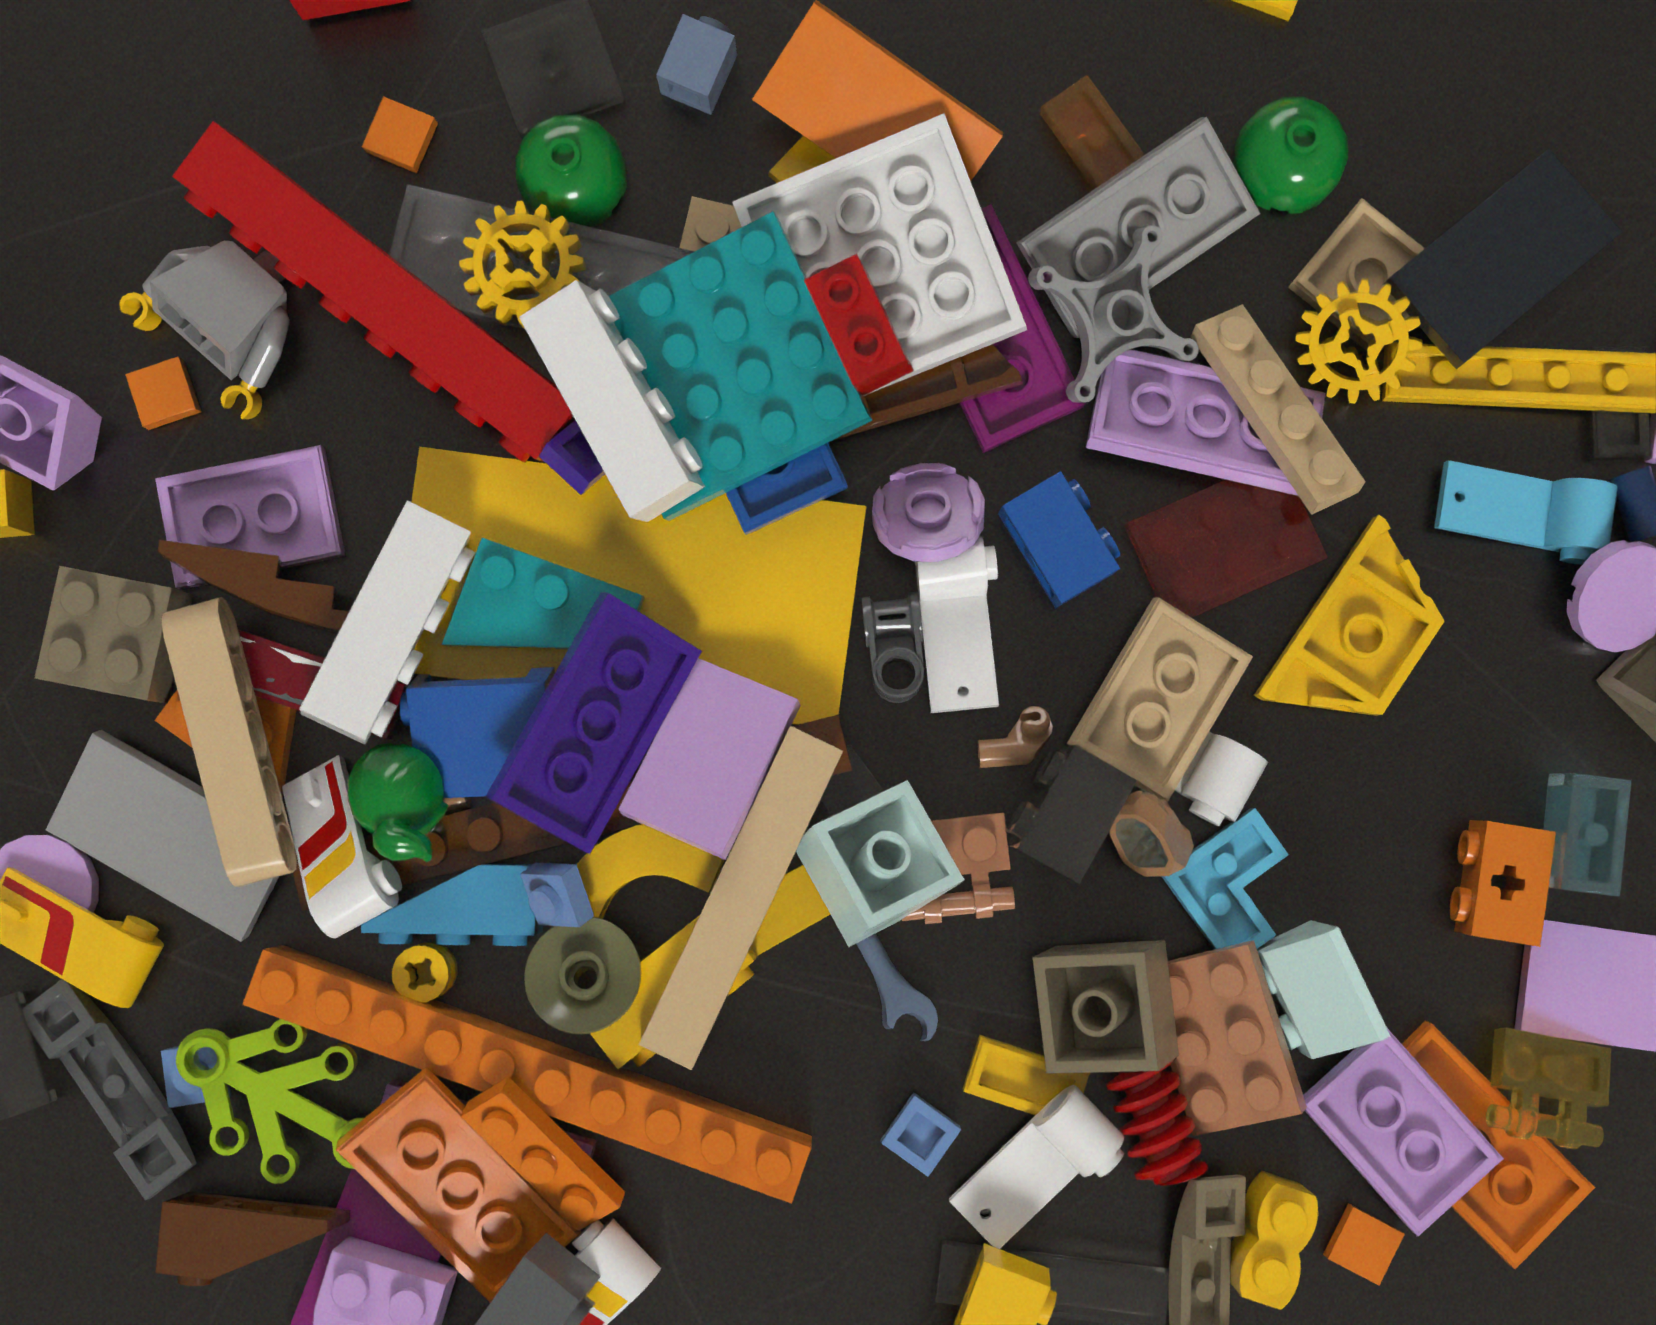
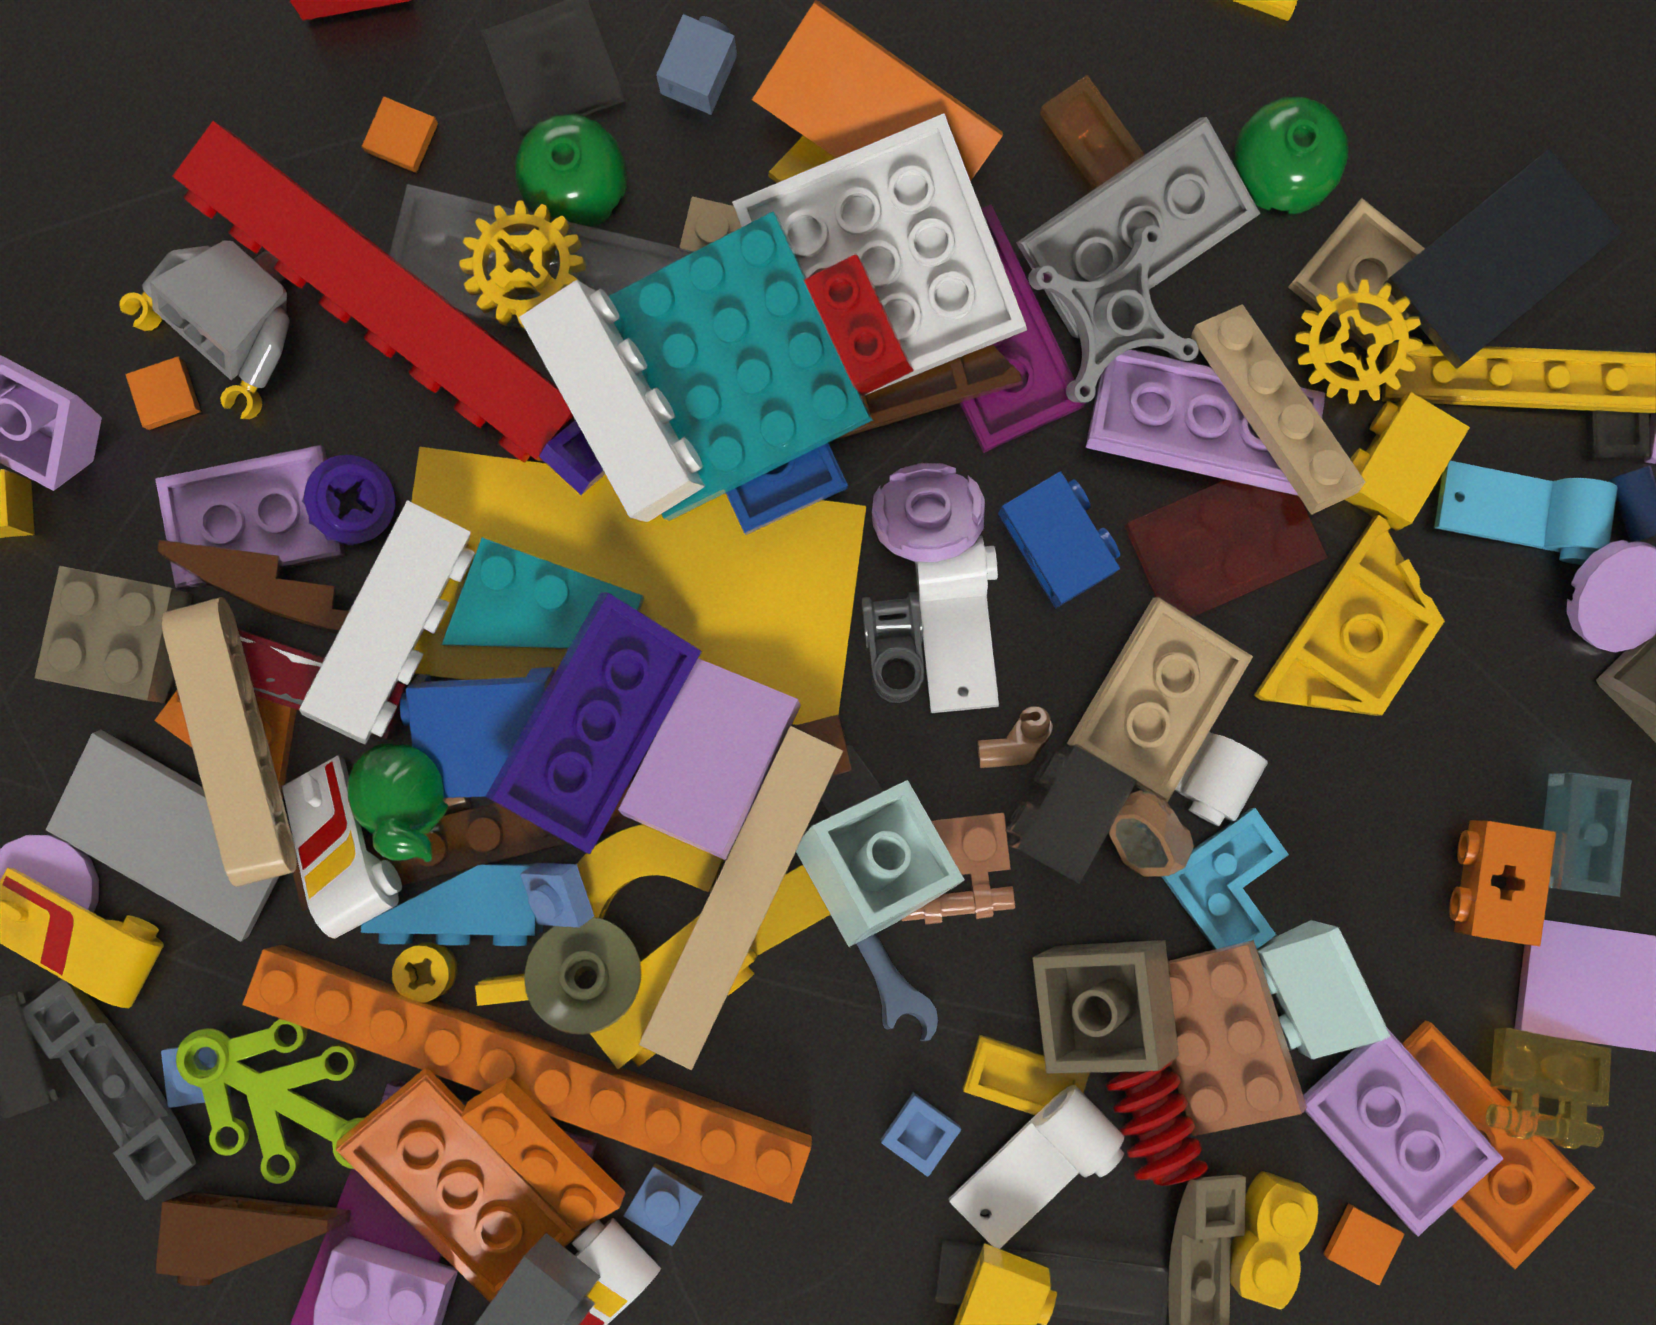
(374, 494): none -> dark purple gear
(501, 989): none -> yellow tile
(663, 1204): none -> medium blue plate
(1405, 458): none -> yellow brick

